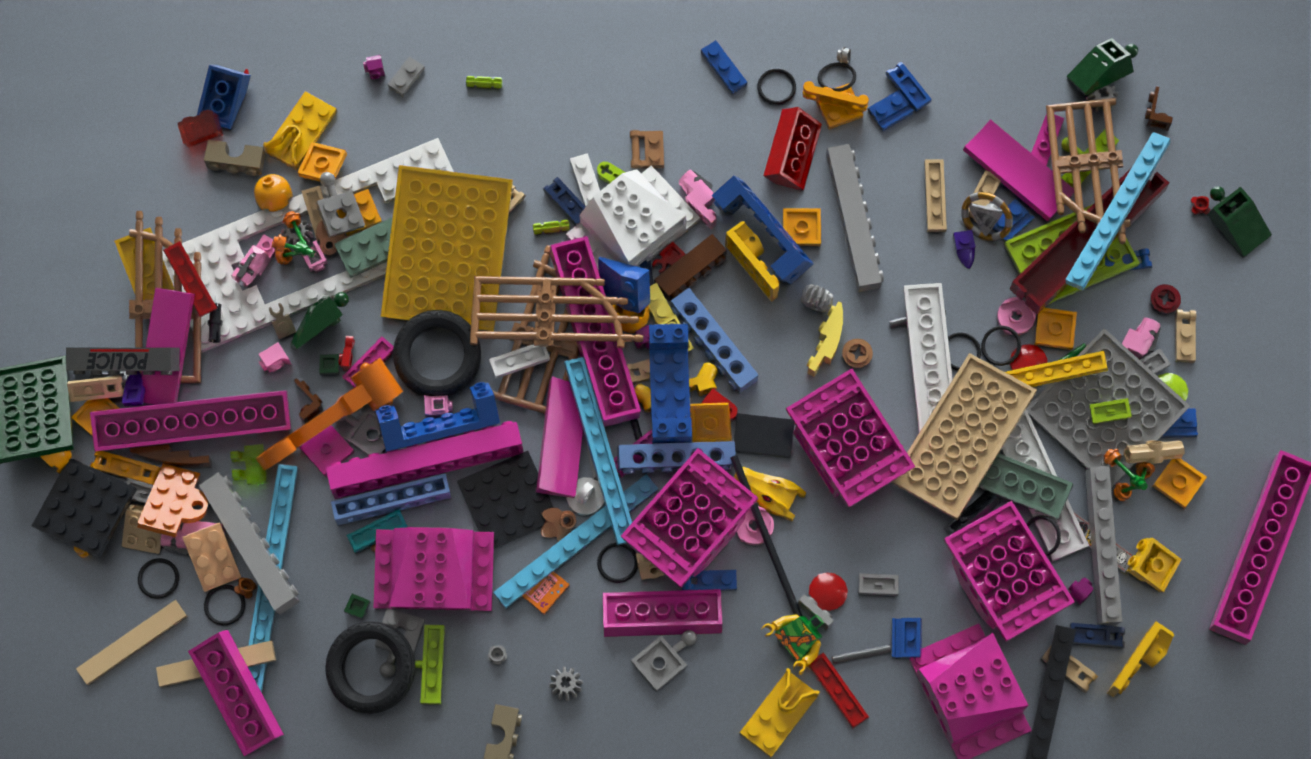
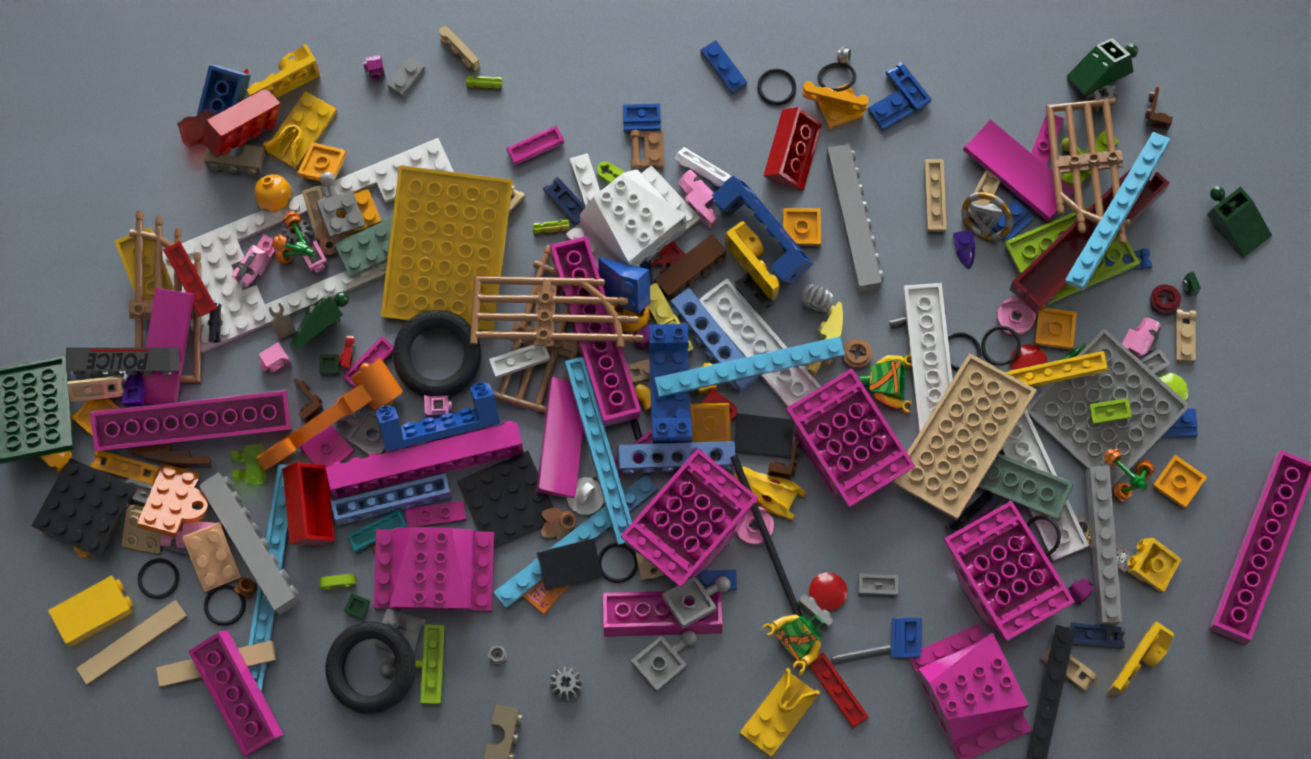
(91, 611): none -> yellow brick
(241, 123): none -> red piece
(292, 74): none -> yellow plate
(308, 504): none -> red piece
(337, 582): none -> lime beam
(436, 514): none -> dark pink plate
(459, 48): none -> tan plate
(535, 145): none -> dark pink plate
(569, 564): none -> black tile
(641, 117): none -> blue plate
(693, 590): none -> light grey plate
(702, 167): none -> white plate
(749, 367): none -> medium azure plate
(753, 293): none -> black hinge
(755, 337): none -> white plate
(779, 469): none -> reddish brown bracket
(888, 381): none -> torso
(1154, 451): tan piece -> none
(1191, 284): none -> dark green plate
(1204, 201): red plate -> none

